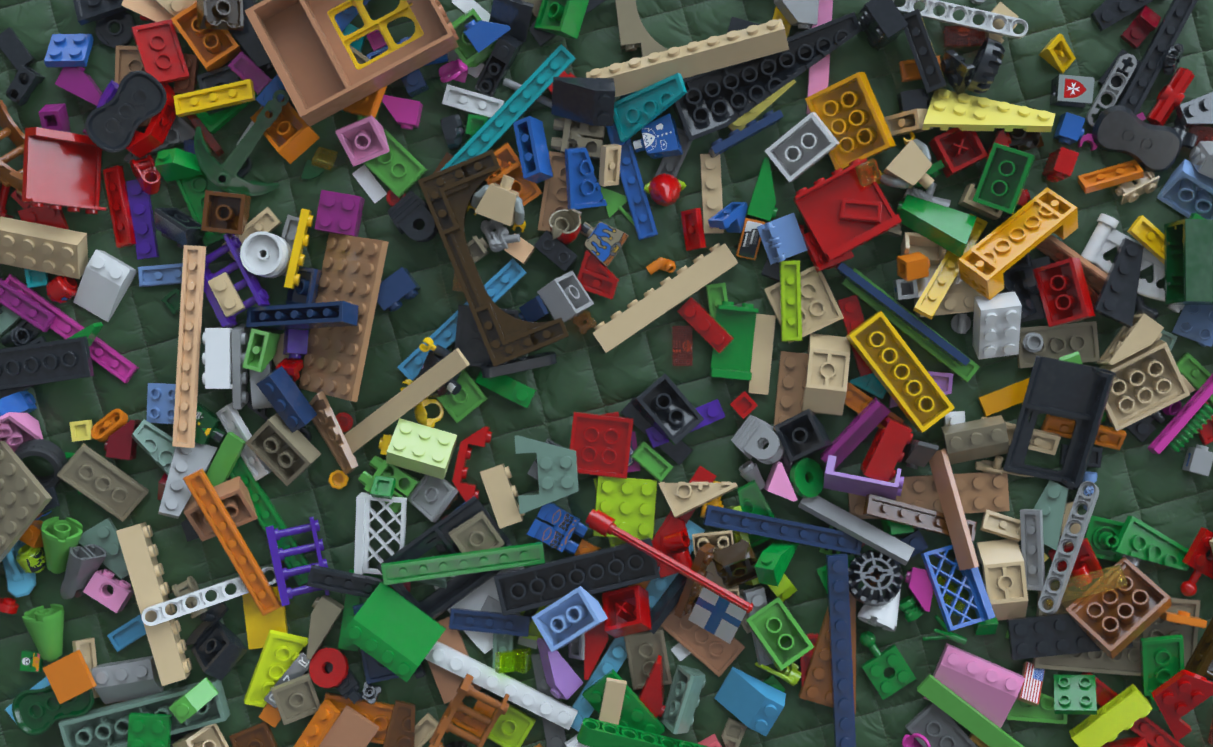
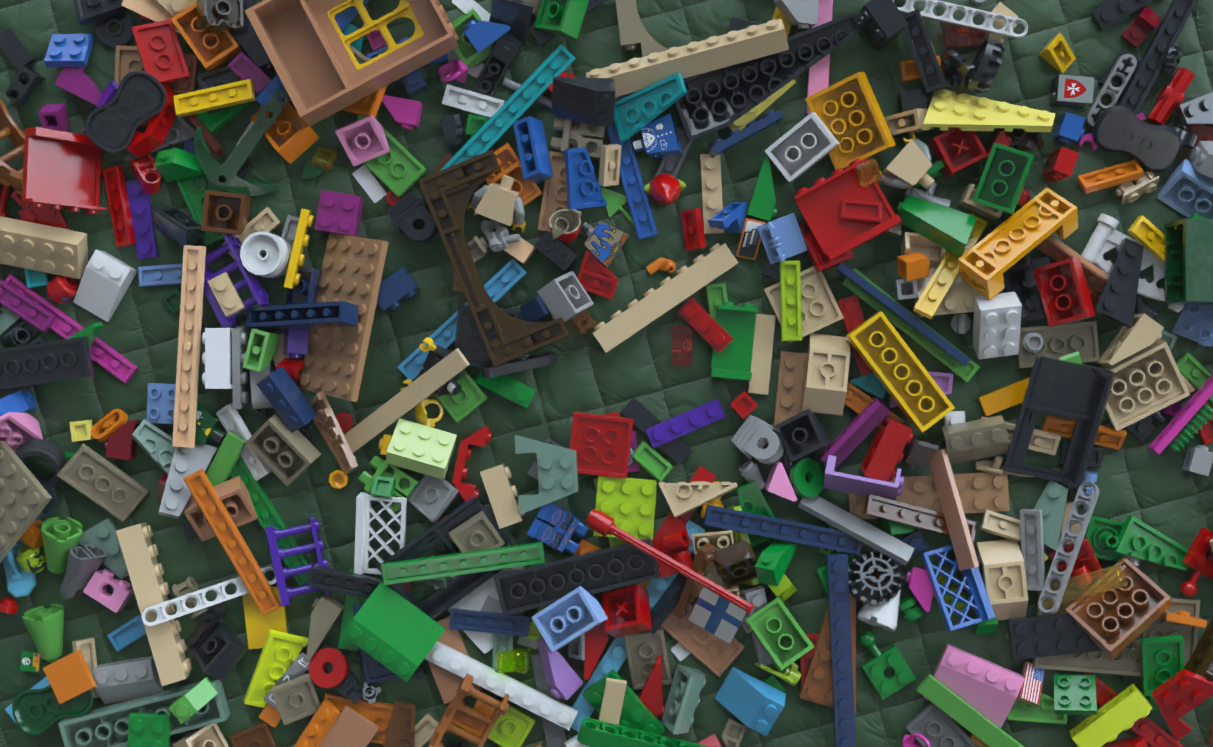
(667, 409): black slope -> none
(946, 635): green plant -> none

